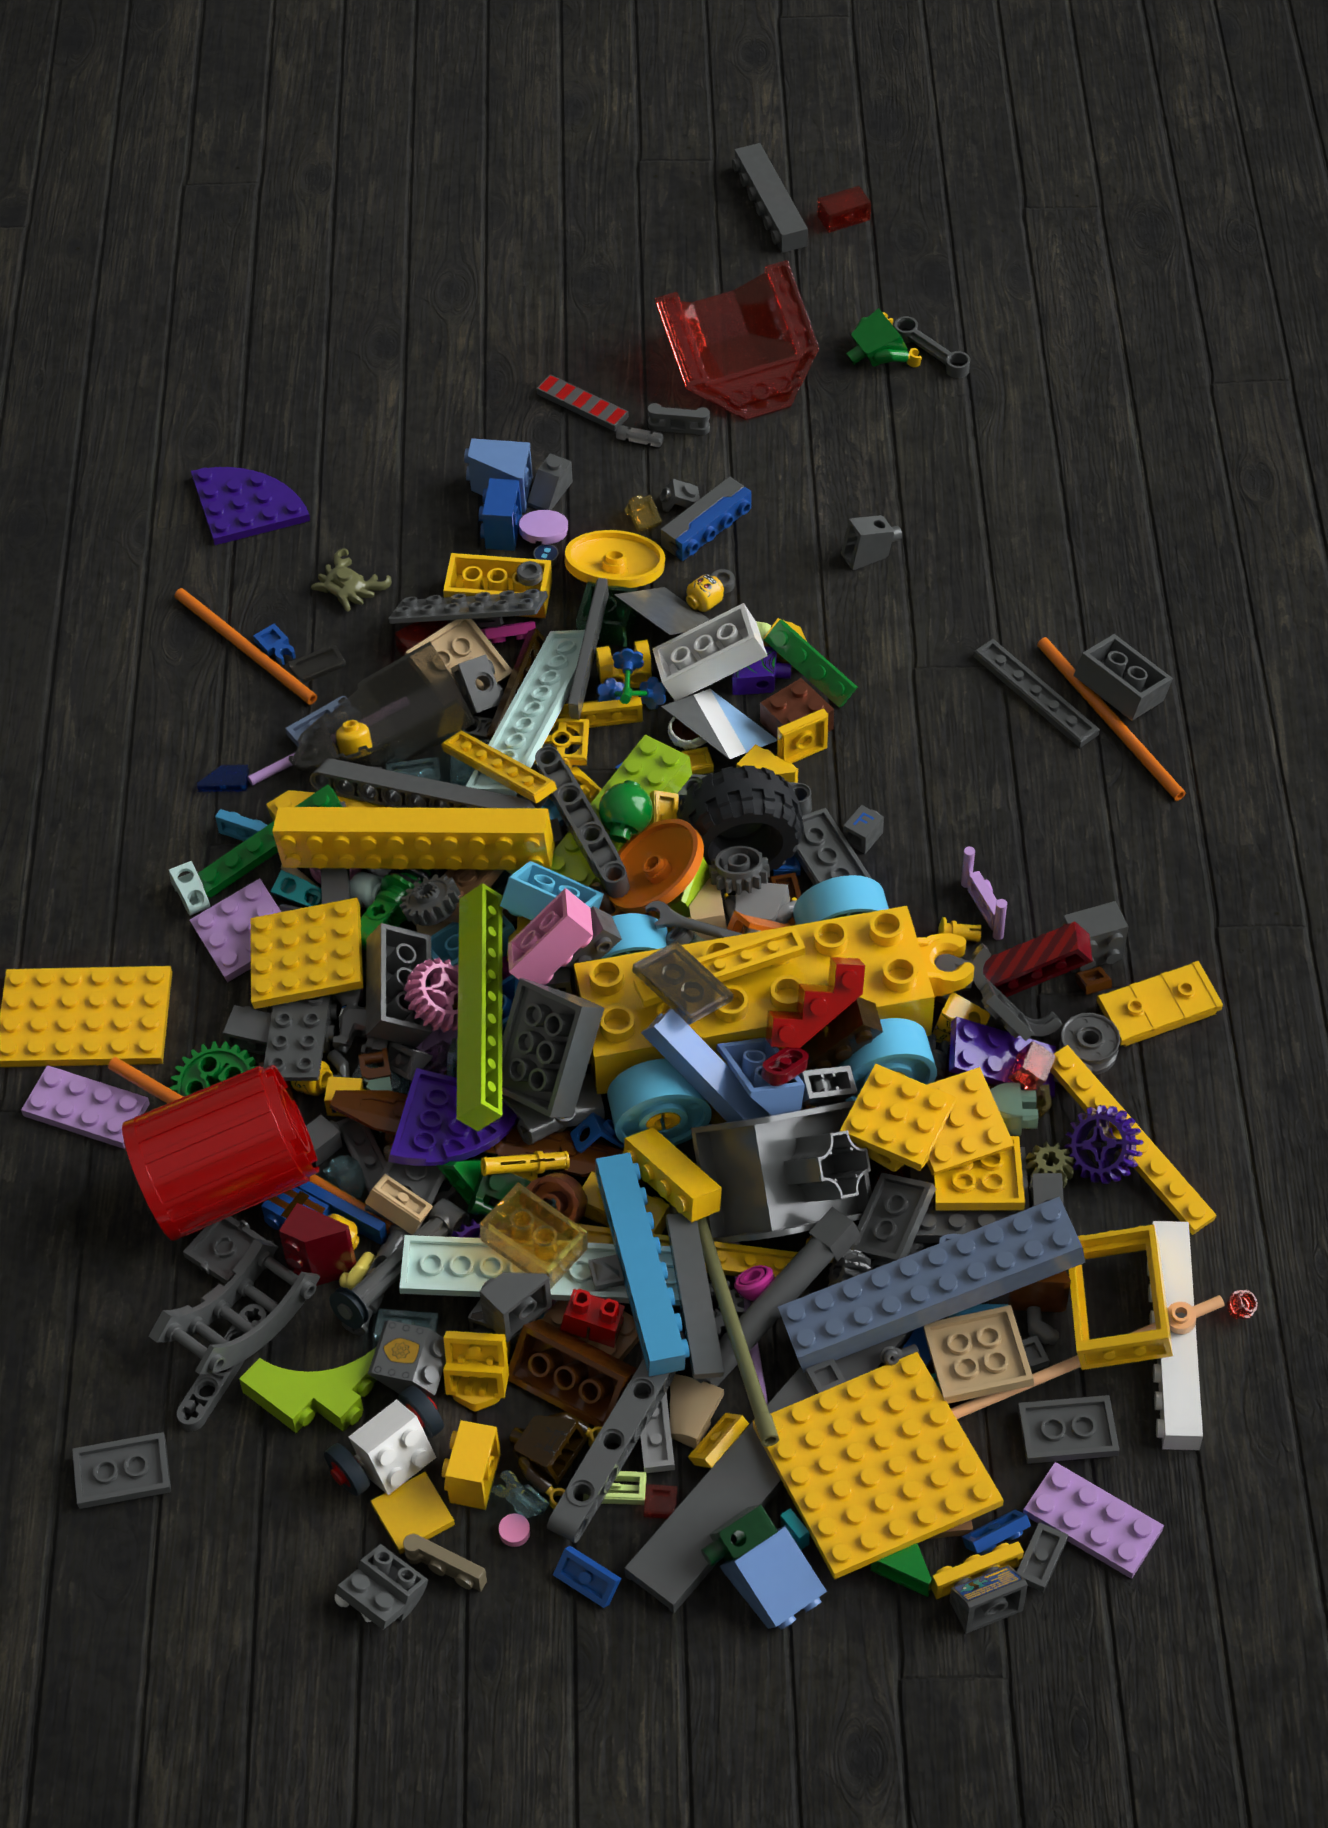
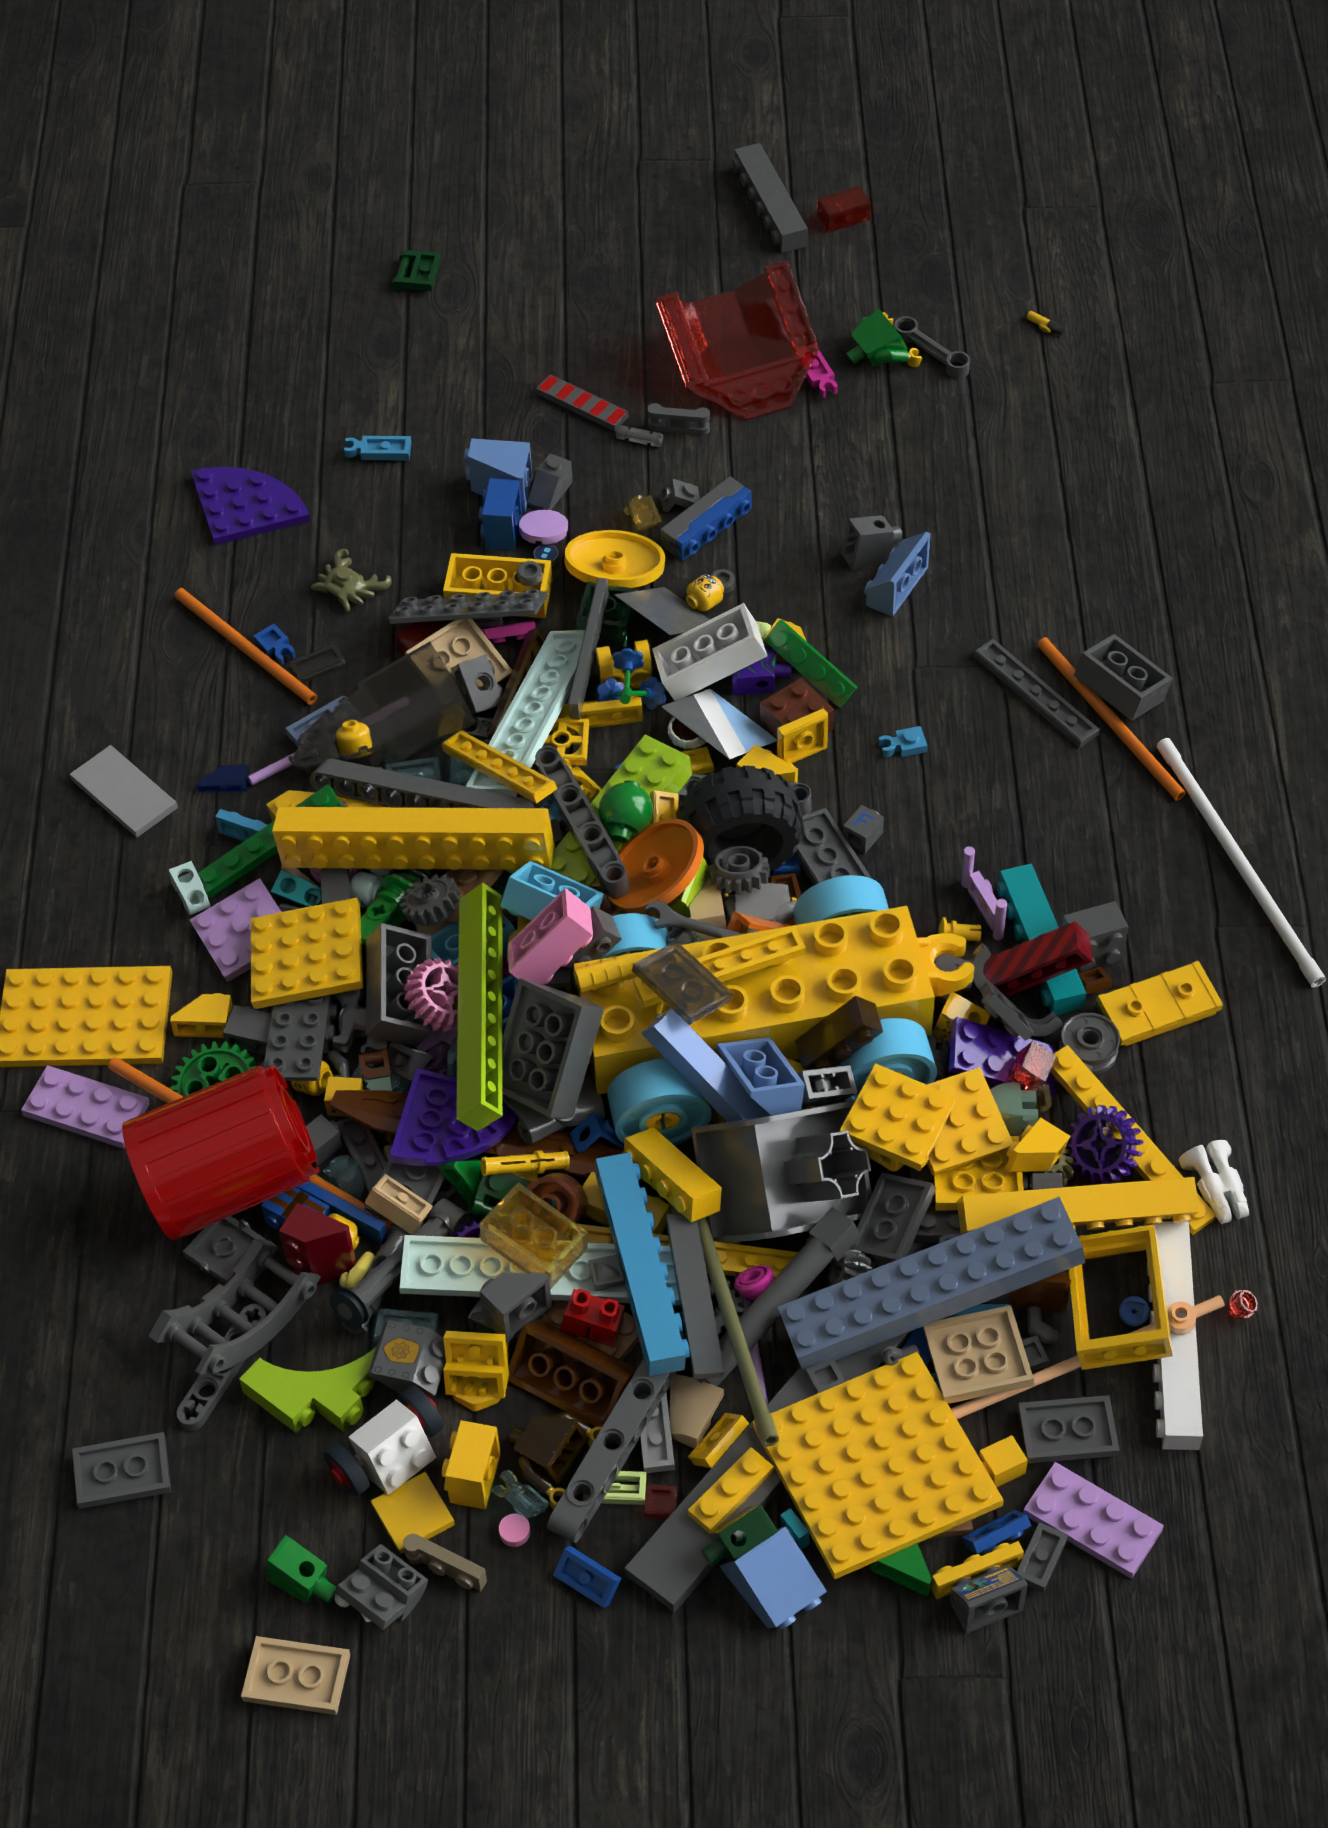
(123, 791): none -> light grey tile
(203, 1016): none -> yellow slope
(296, 1675): none -> tan plate
(299, 1572): none -> green torso
(379, 447): none -> dark azure plate
(423, 272): none -> dark green plate
(604, 973): none -> yellow axle
(730, 1490): none -> yellow plate
(784, 1066): dark red plate -> none
(817, 1004): red brick -> none
(821, 375): none -> dark pink plate
(898, 574): none -> medium blue slope
(907, 741): none -> dark azure plate
(1004, 1461): none -> yellow brick
(1034, 917): none -> teal brick
(1038, 1148): none -> yellow slope
(1045, 324): none -> piece
(1090, 1204): none -> yellow brick
(1134, 1311): none -> blue tile
(1220, 1188): none -> white piece
(1306, 963): none -> white piece

